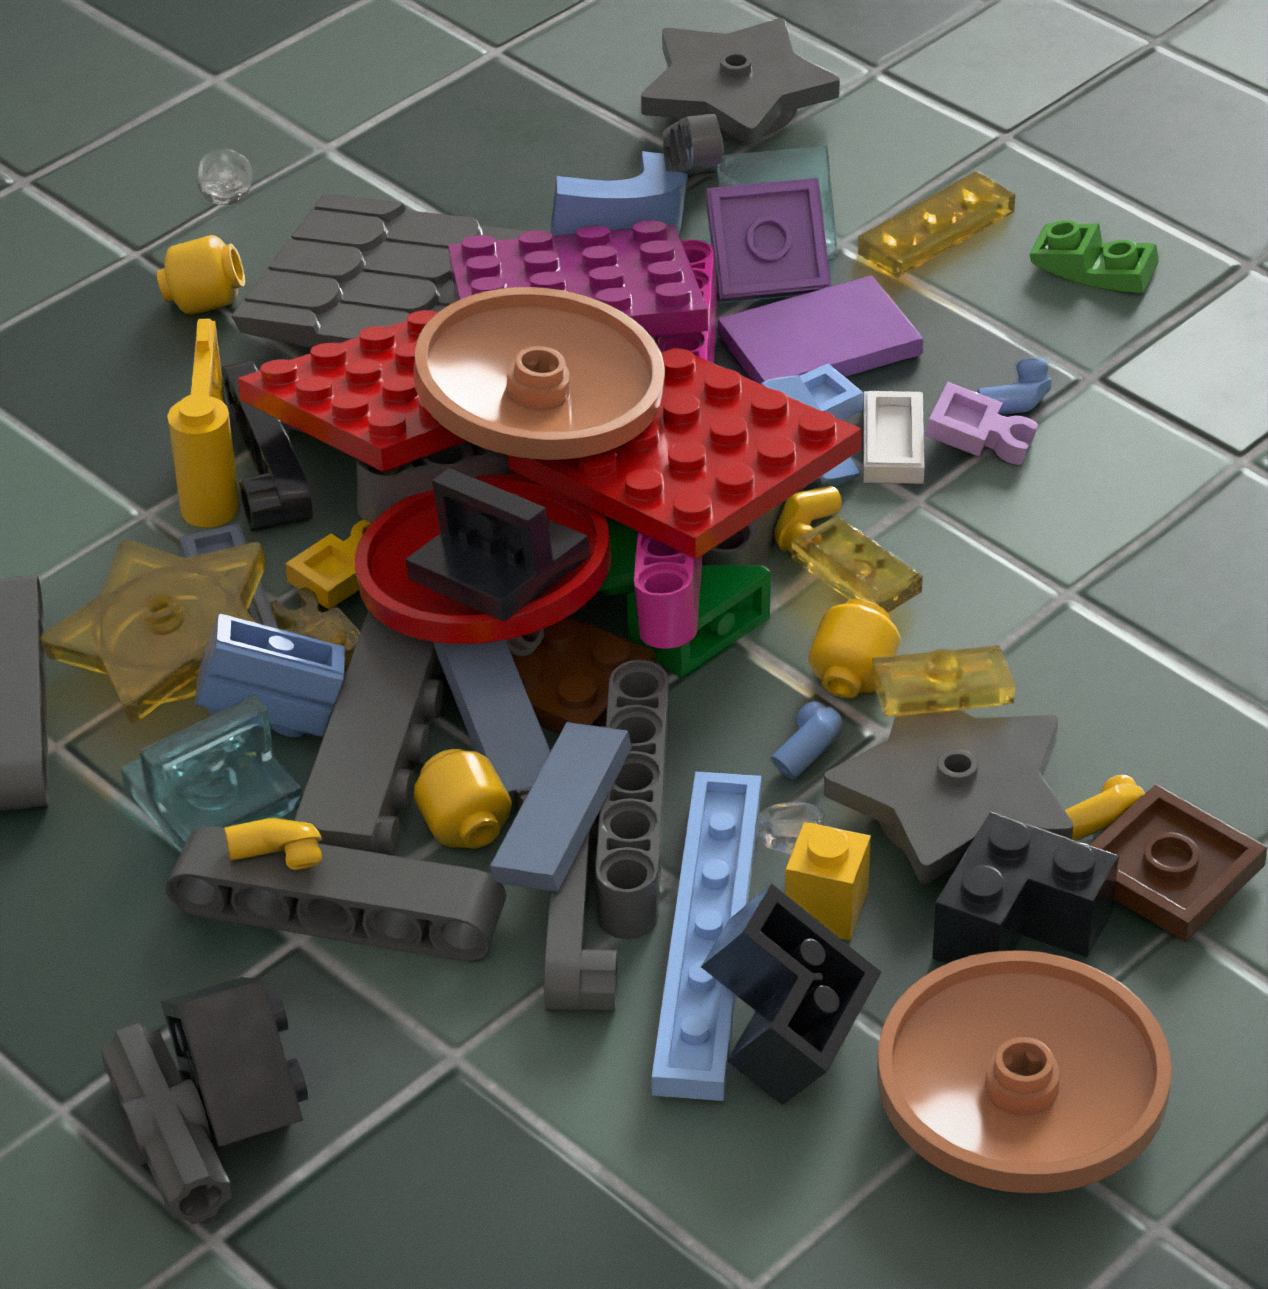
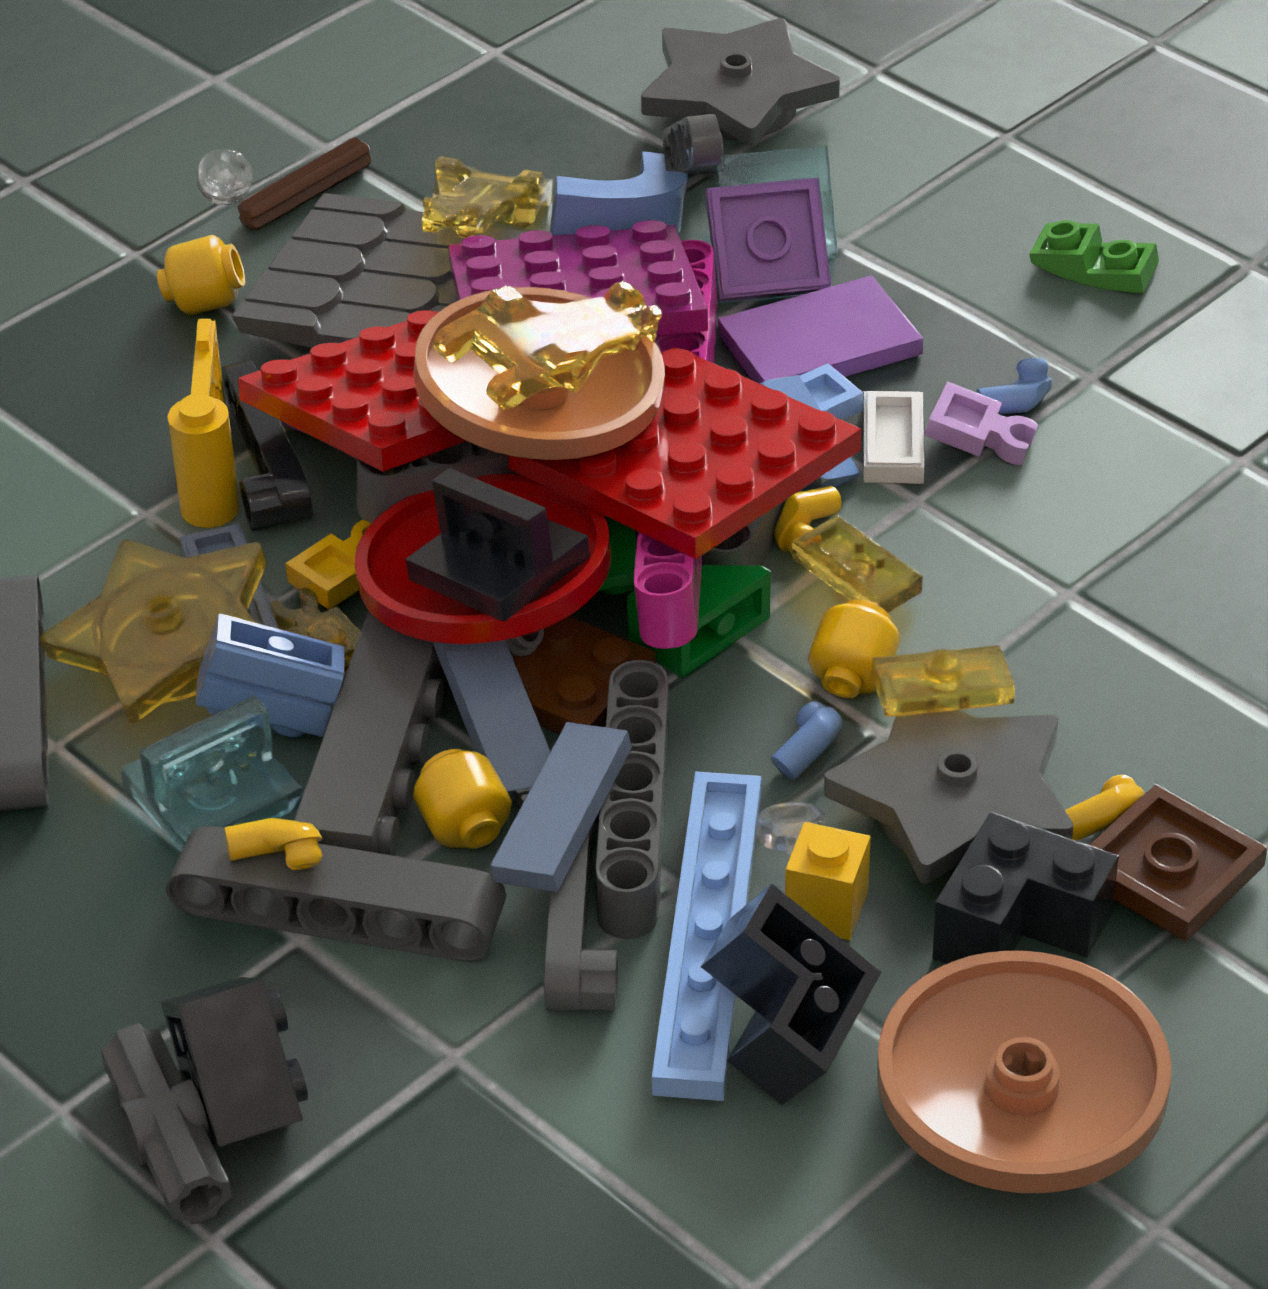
(304, 183): none -> reddish brown axle
(478, 199): none -> clear yellow animal
(547, 343): none -> clear yellow animal
(936, 224): clear yellow plate -> none

